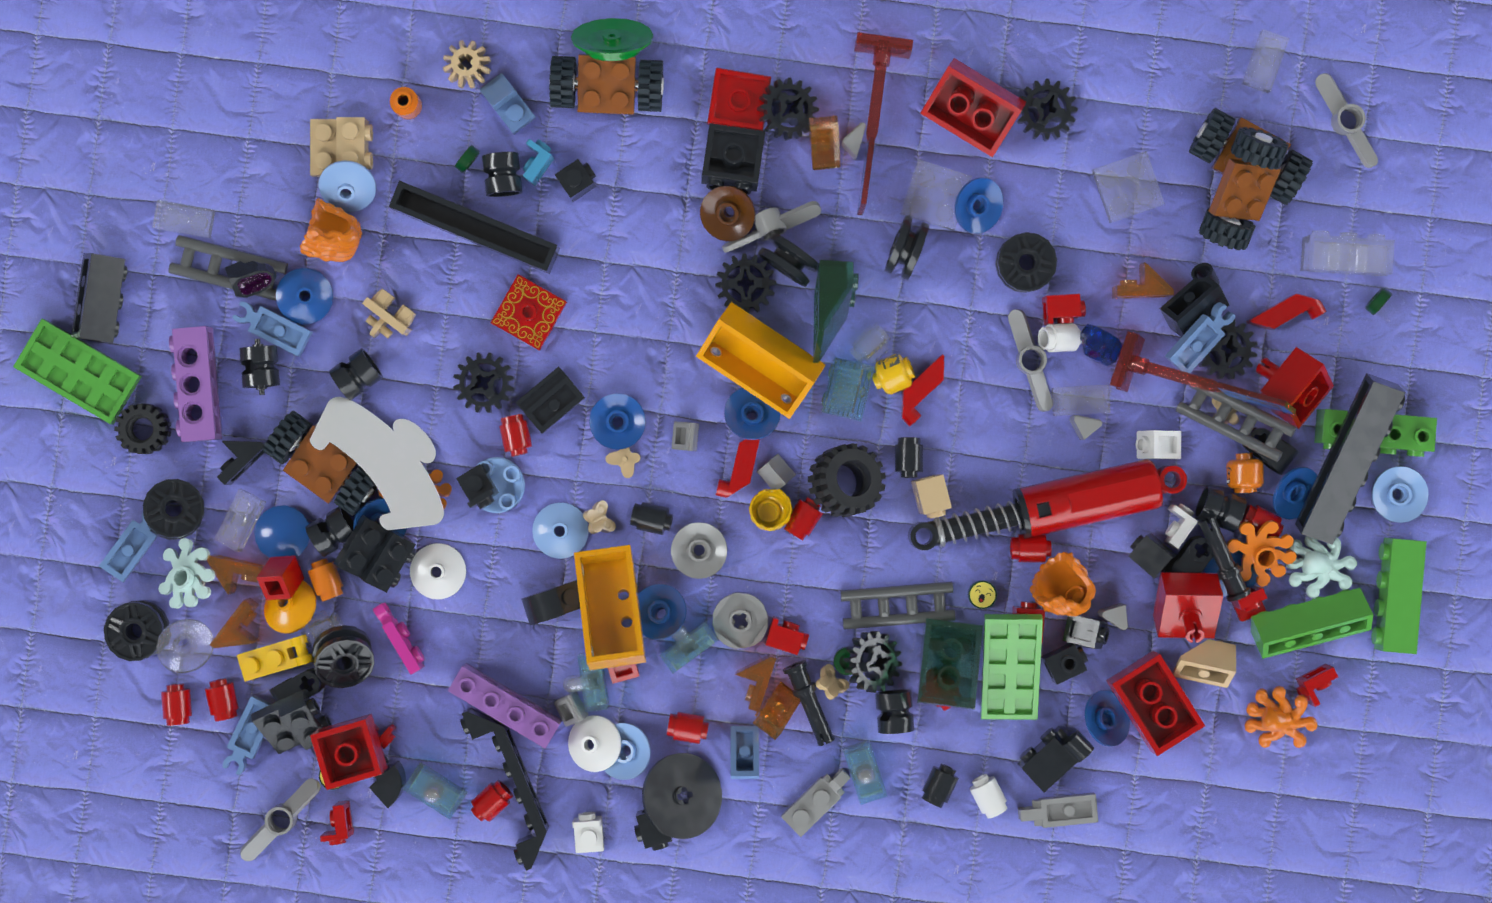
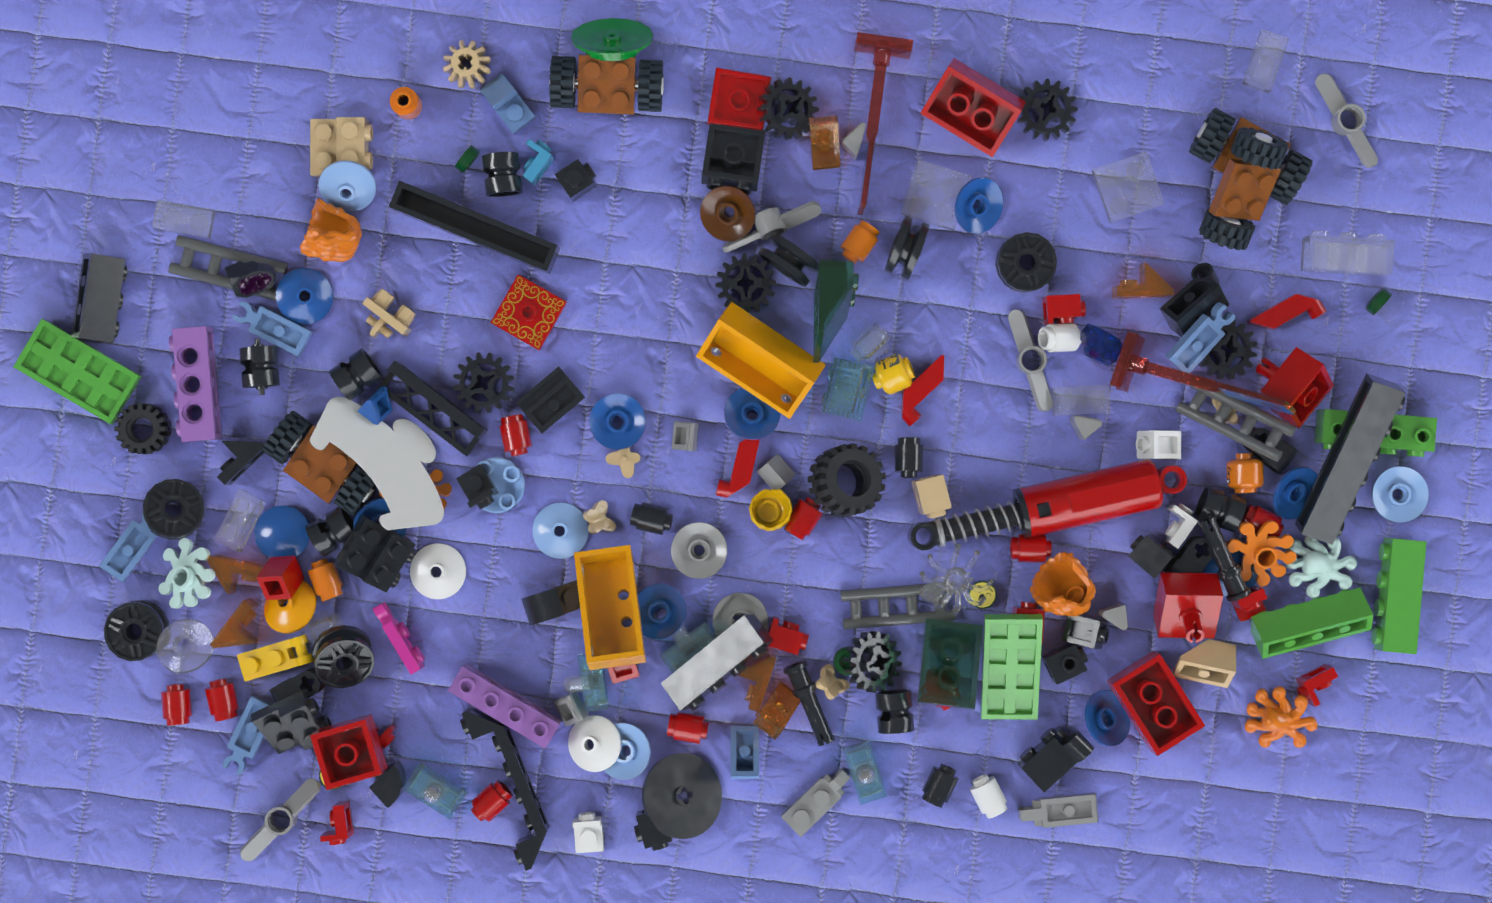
(377, 406): none -> blue slope
(438, 400): none -> black fence
(717, 662): none -> brick
(859, 242): none -> orange brick
(955, 582): none -> clear animal

